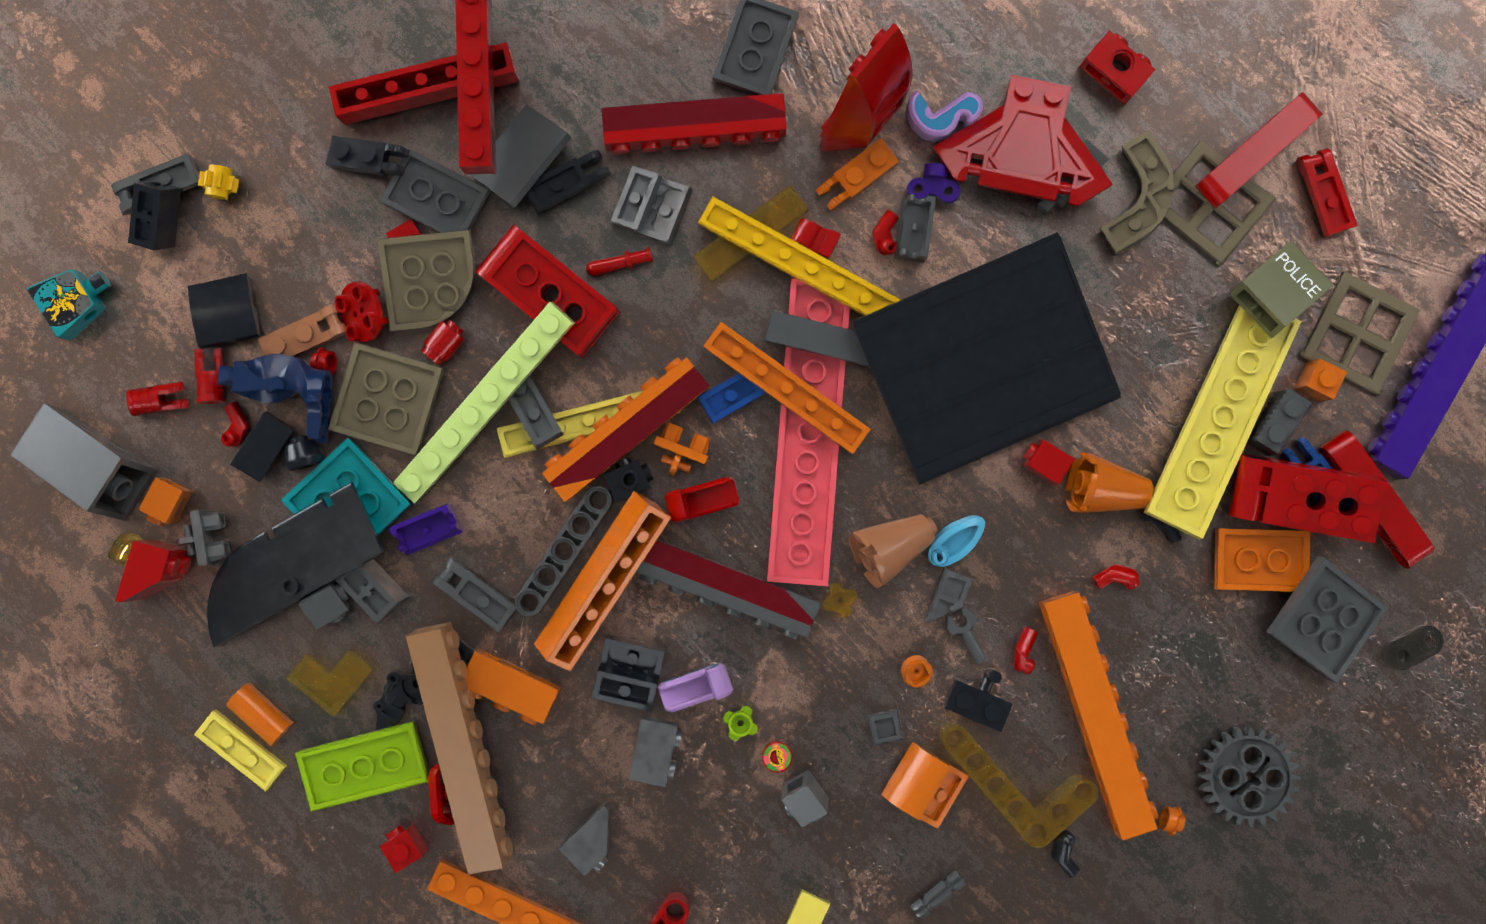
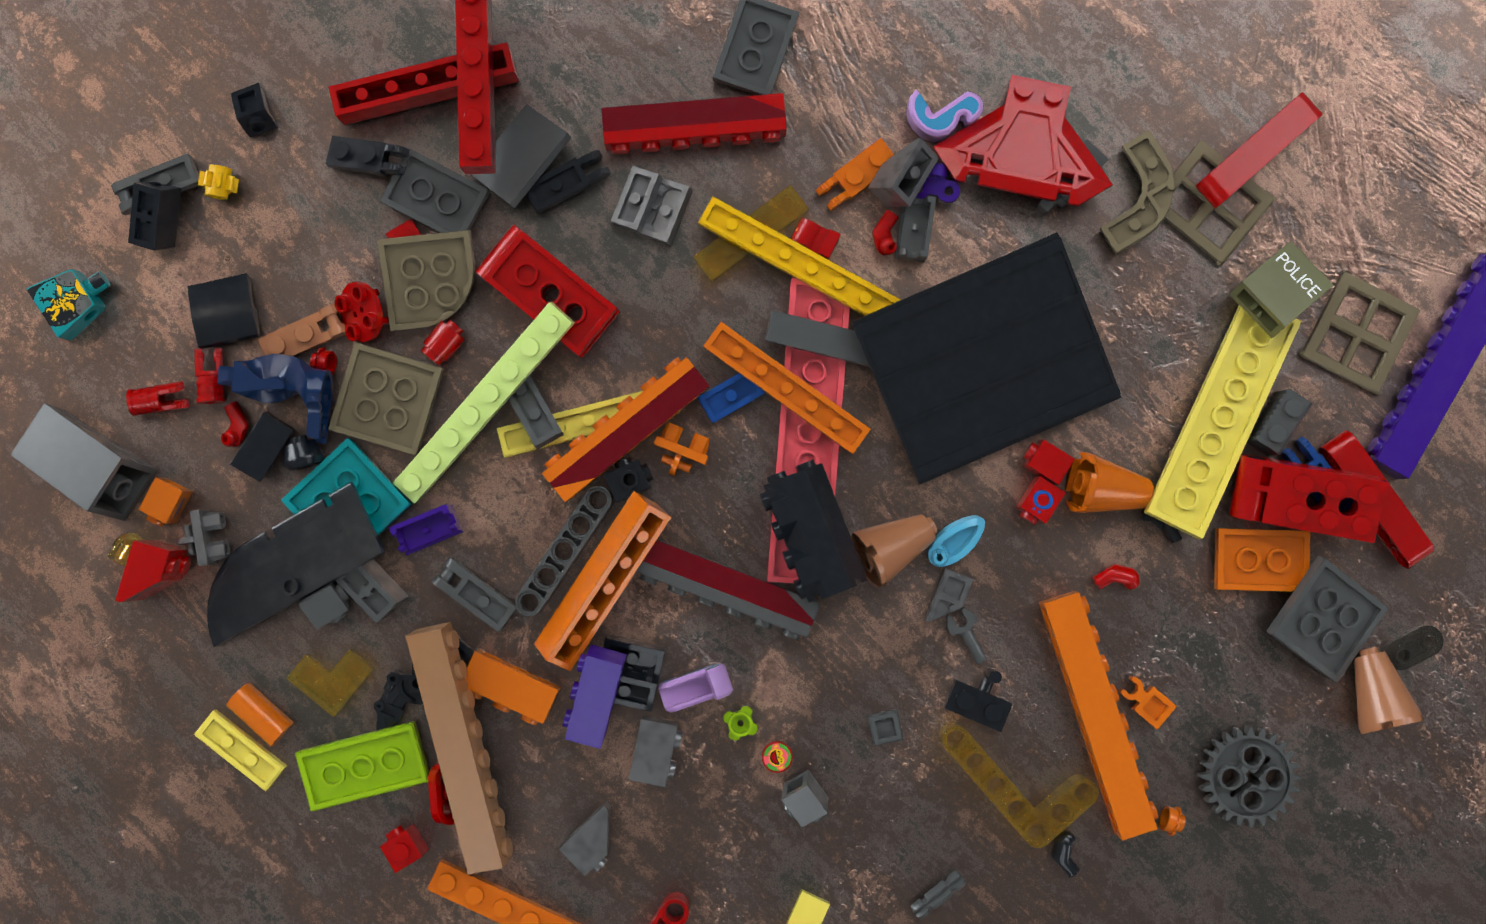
(252, 110): none -> black bracket
(594, 696): none -> dark purple brick
(610, 264): red piece -> none
(701, 499): red animal -> none
(812, 532): none -> black brick
(842, 608): clear yellow plate -> none
(871, 94): red wedge -> none
(904, 174): none -> flat silver slope
(916, 671): orange tile -> none
(924, 785): orange brick -> none
(1022, 651): red arm -> none
(1039, 501): none -> red brick
(1119, 83): red brick -> none
(1149, 704): none -> orange plate
(1320, 380): orange brick -> none
(1327, 192): red plate -> none
(1381, 694): none -> nougat cone

